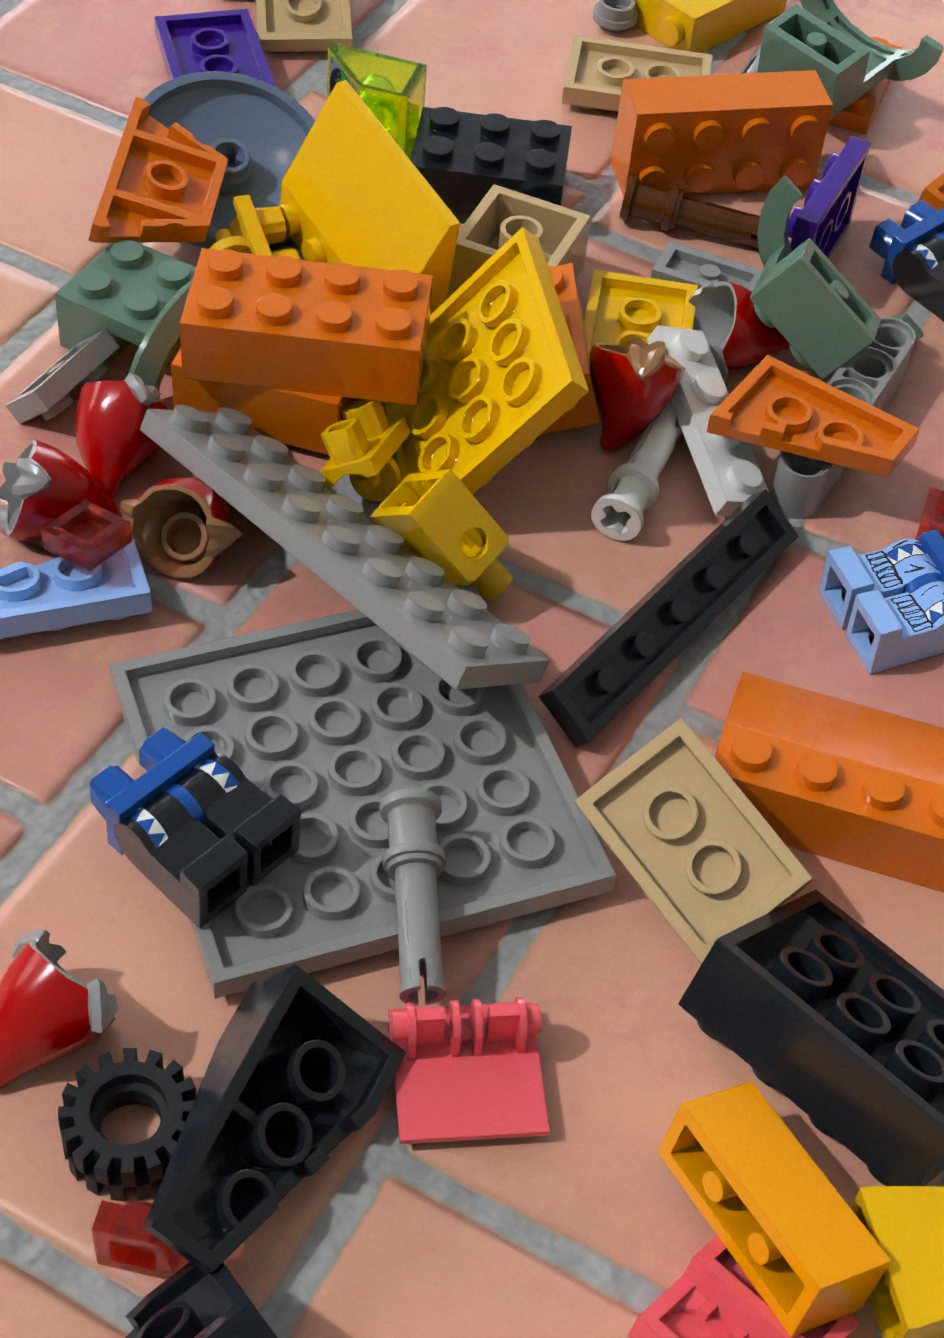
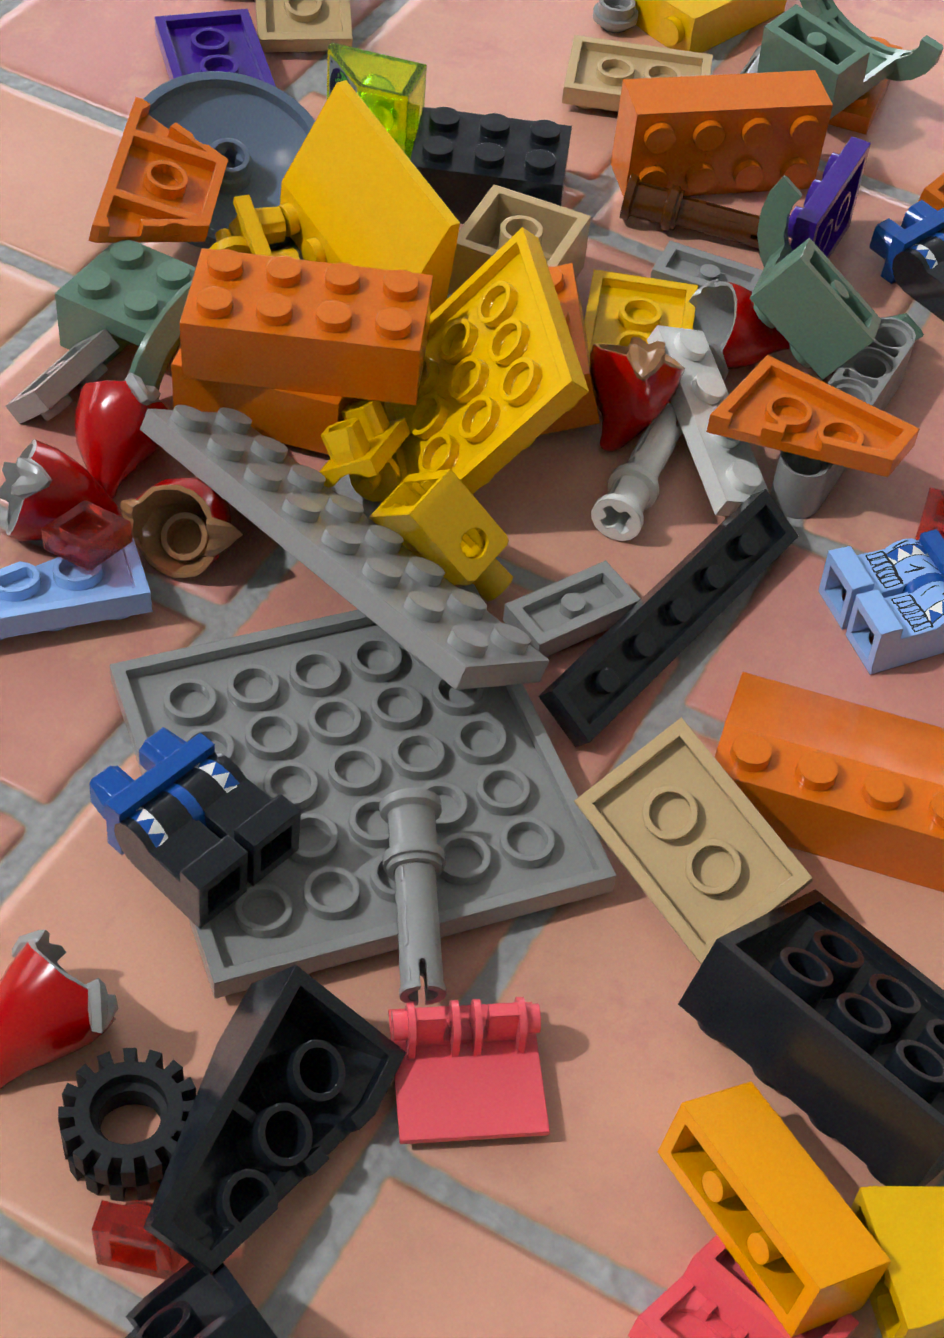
(571, 608): none -> light grey plate

